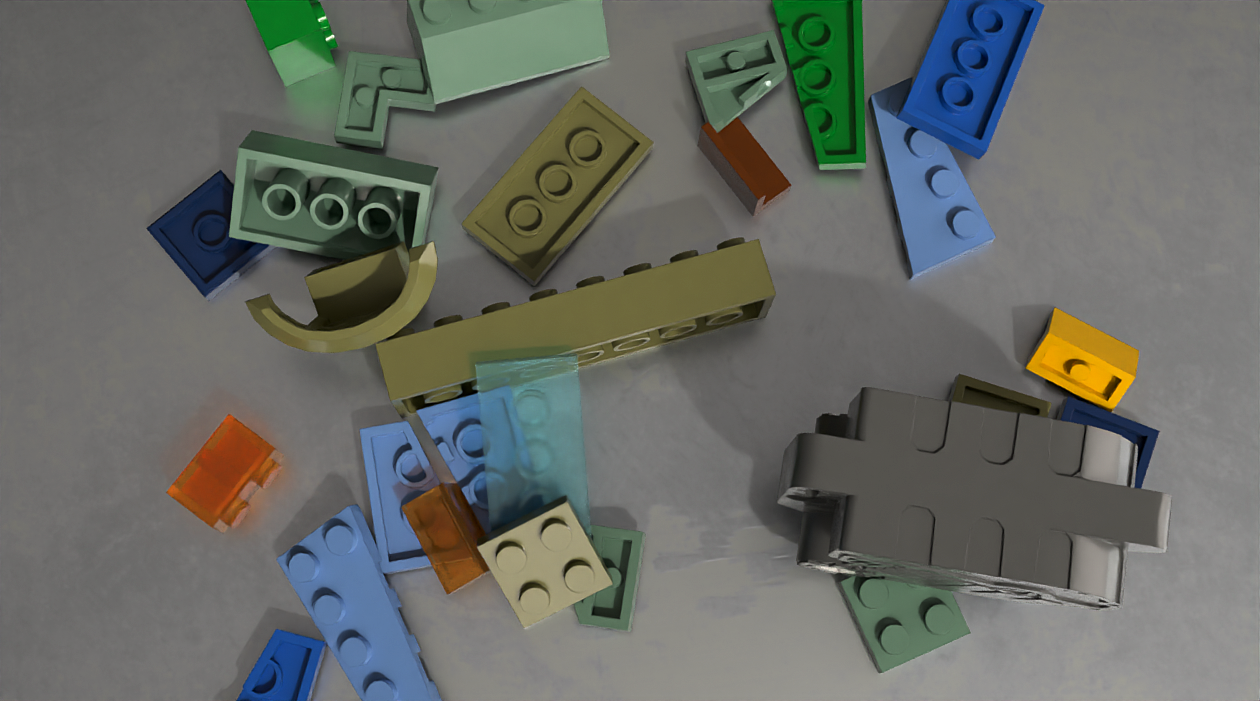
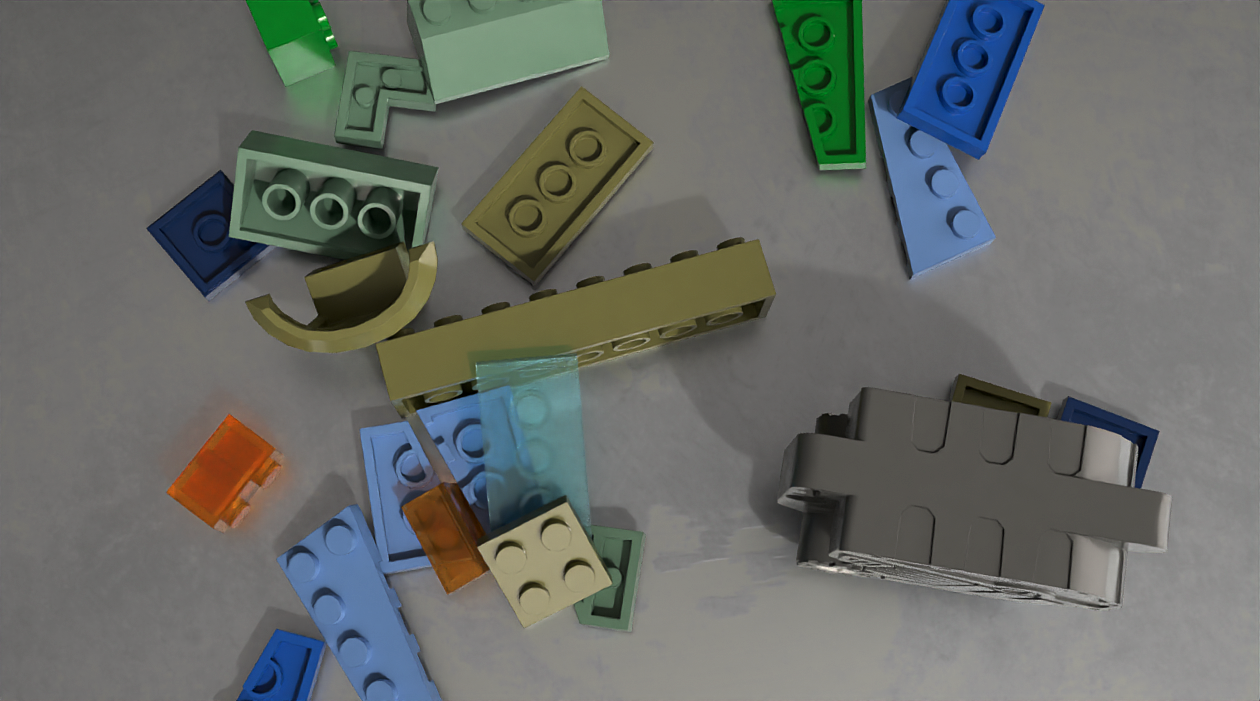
(735, 75): sand green wing -> none
(743, 165): reddish brown panel -> none
(901, 618): sand green plate -> none
(1084, 360): yellow panel -> none

